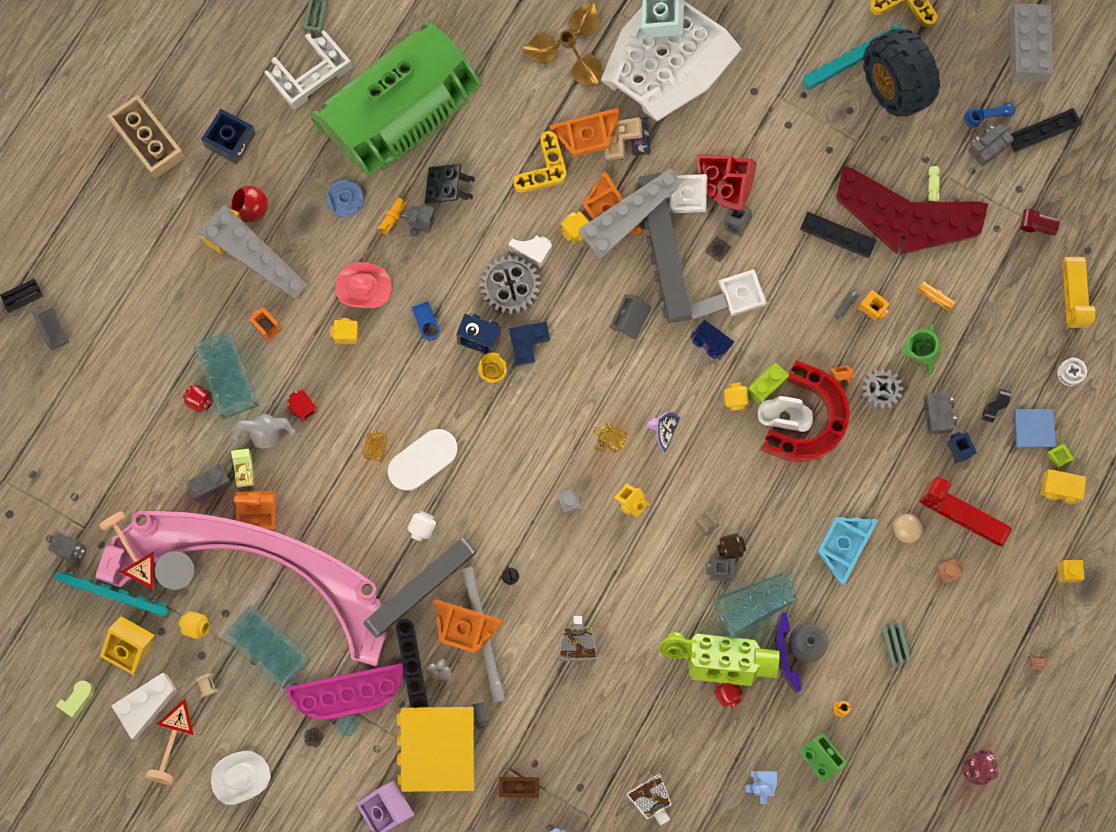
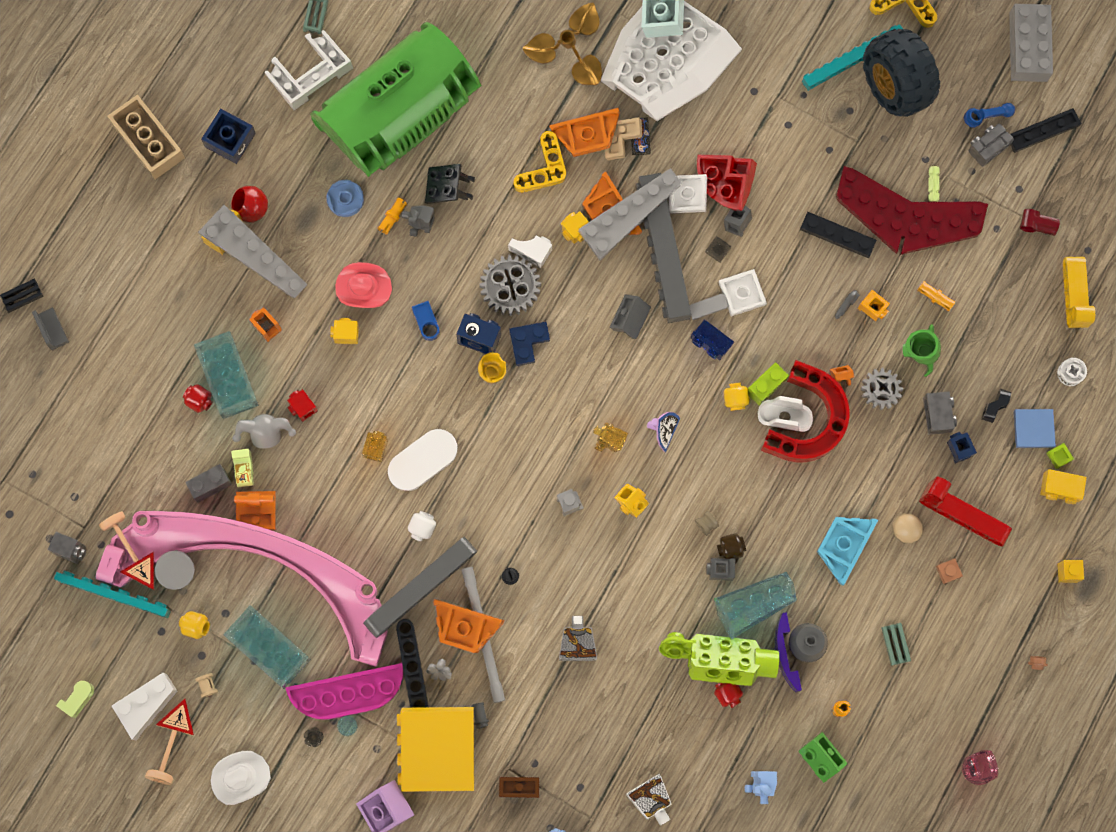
(126, 645): yellow slope -> none

